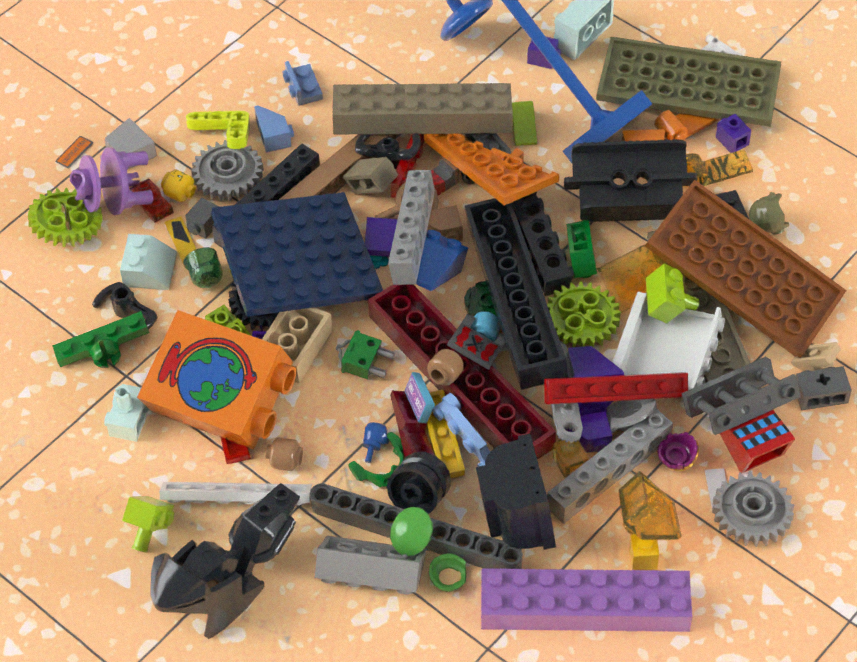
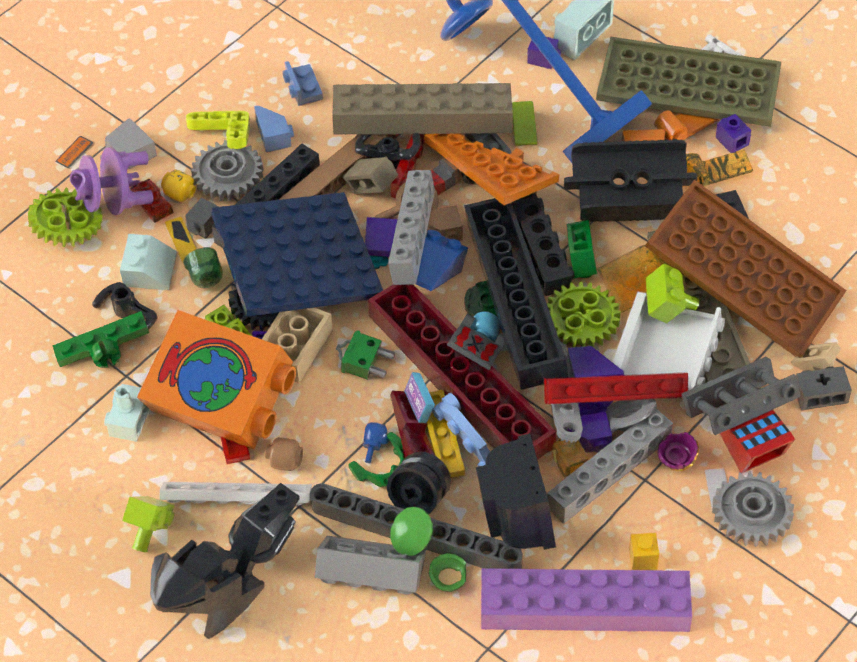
(445, 367): medium nougat head -> none
(648, 510): clear yellow slope -> none
(768, 214): olive cap -> none

